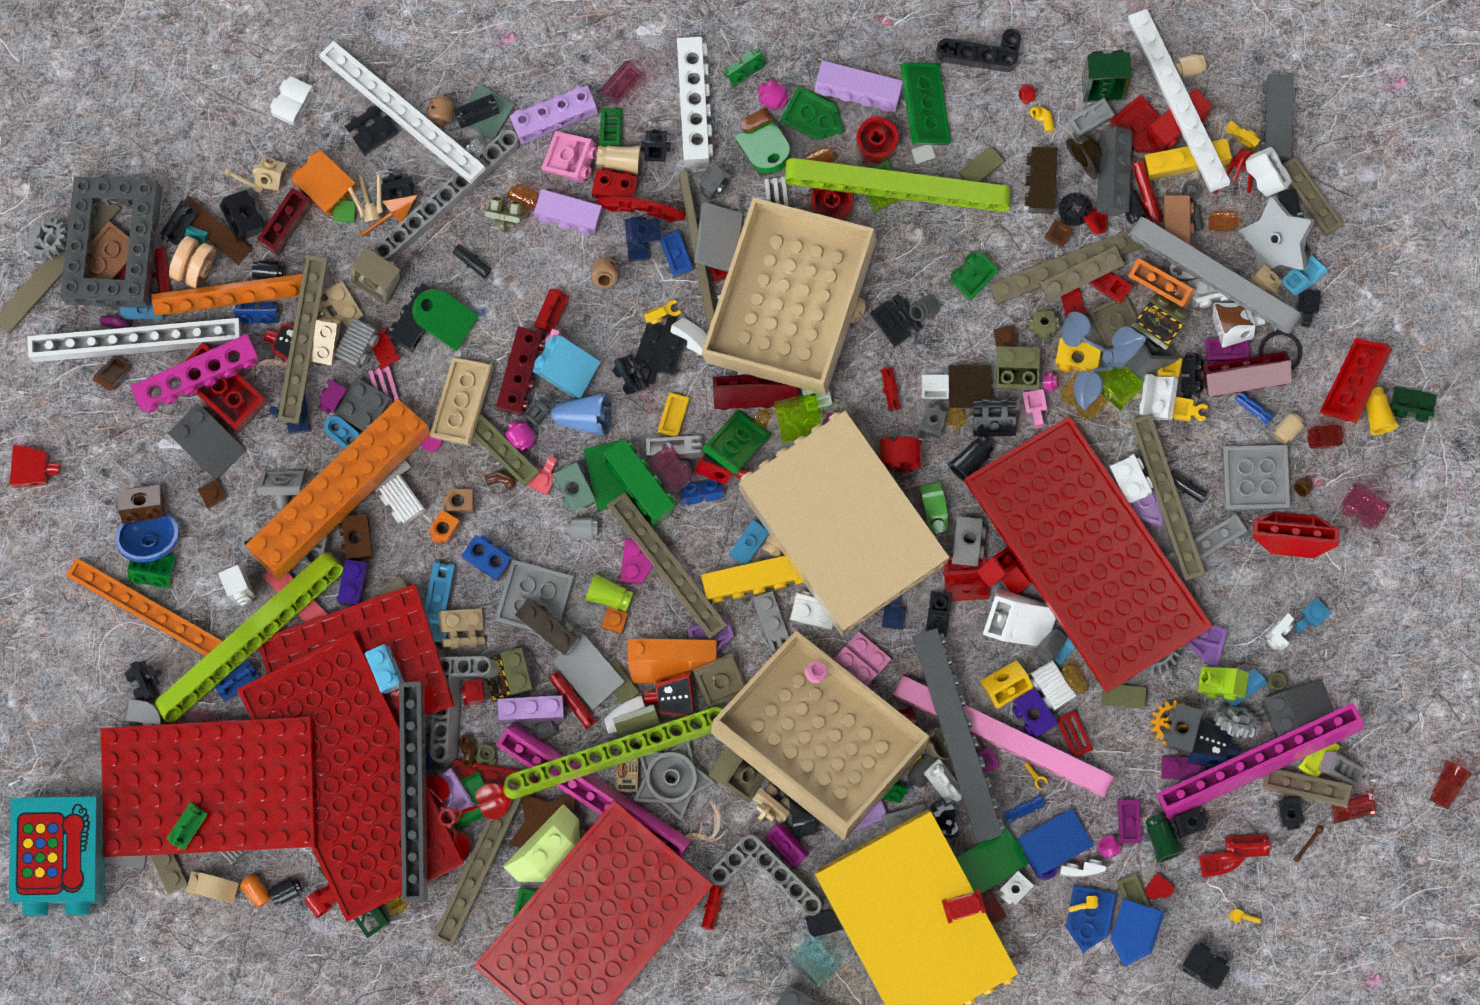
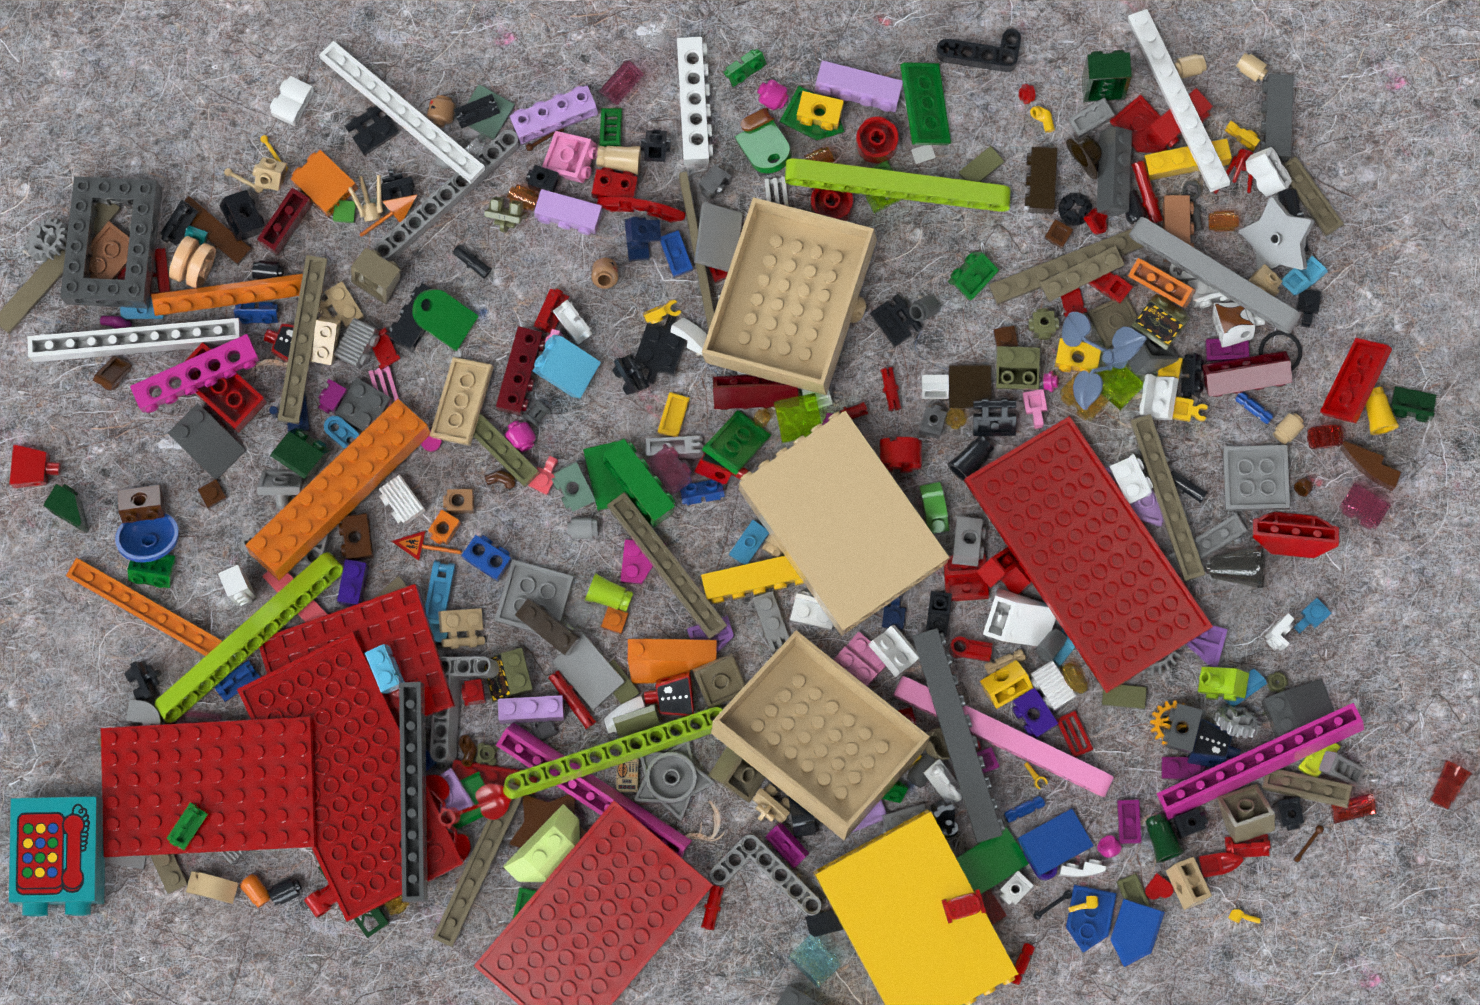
(67, 506): none -> dark green slope
(264, 139): none -> yellow hinge
(301, 453): none -> dark green slope
(399, 470): white sticker -> none
(414, 544): none -> piece
(529, 147): none -> reddish brown hinge
(542, 178): none -> black brick
(572, 322): none -> white hinge
(585, 414): medium blue cone -> none
(810, 102): none -> yellow brick
(816, 672): bright pink tile -> none
(856, 410): none -> red pin
(894, 650): none -> white bracket
(972, 649): none -> red piece
(1001, 662): none -> tan axle
(1022, 962): none -> red axle
(1066, 895): none -> black hinge
(1188, 883): none -> tan brick
(1204, 967): black brick -> none
(1239, 567): none -> clear smoke cone
(1246, 813): none -> dark tan slope
(1252, 67): none -> tan brick
(1371, 465): none -> reddish brown slope

